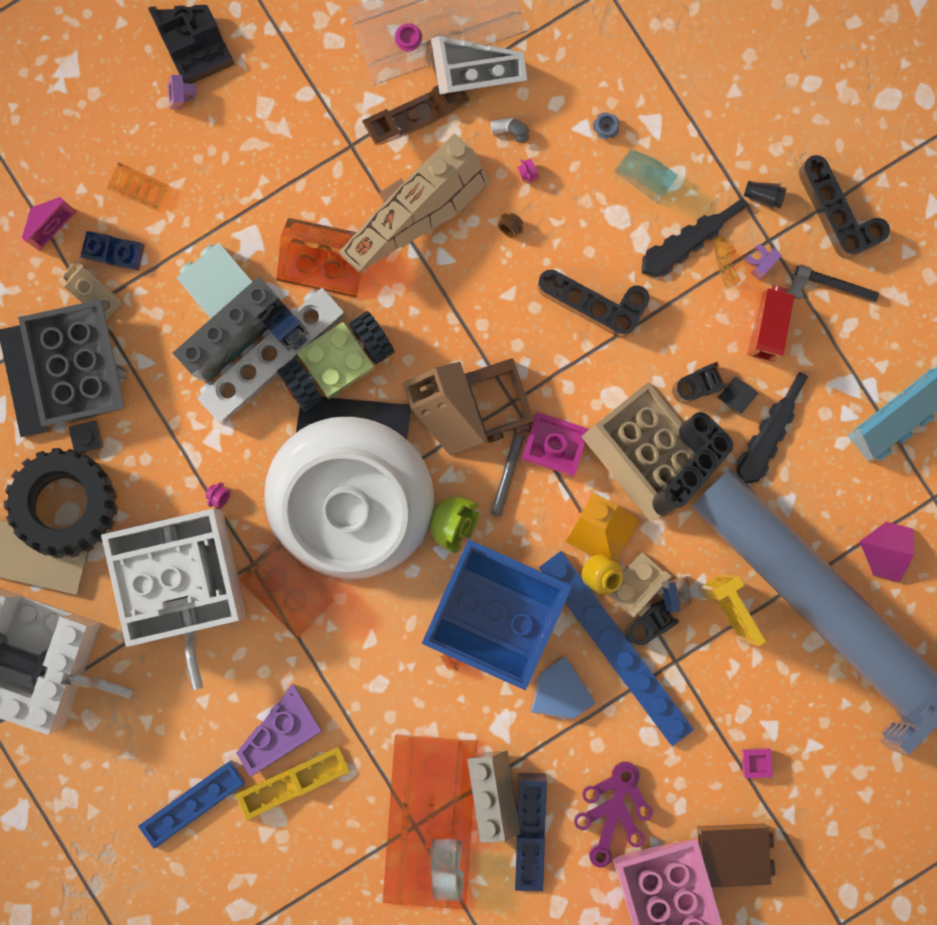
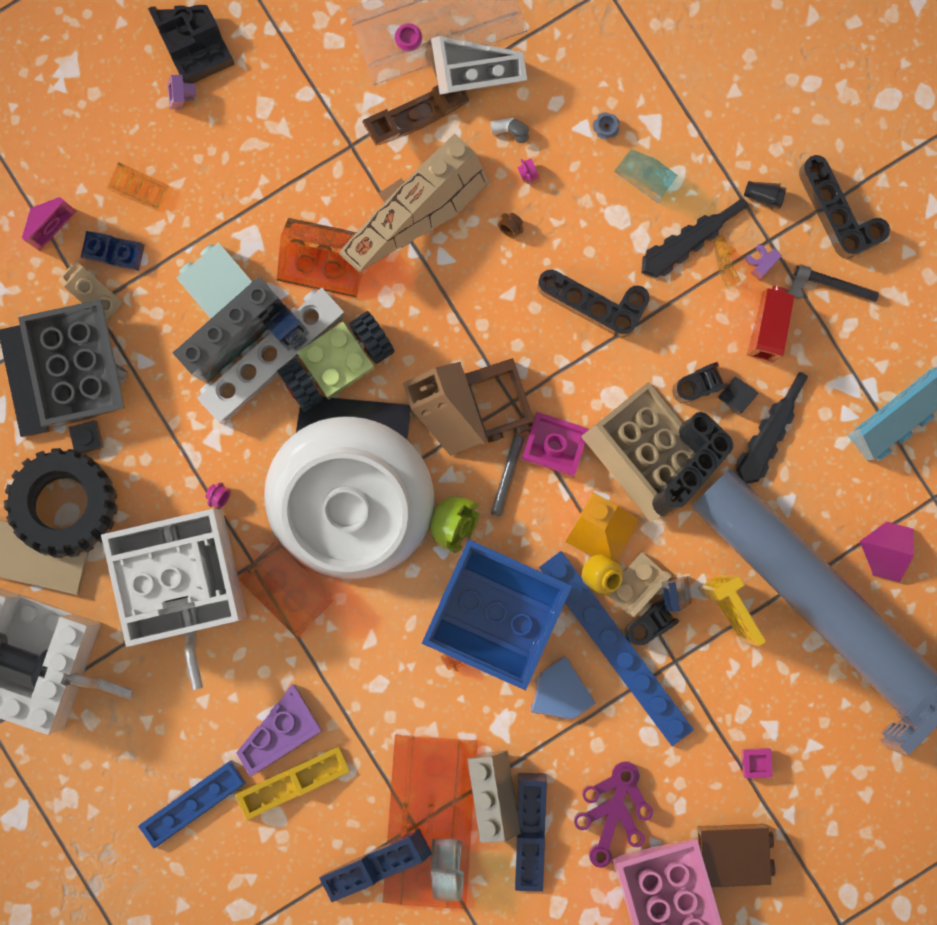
(376, 865): none -> dark blue slope

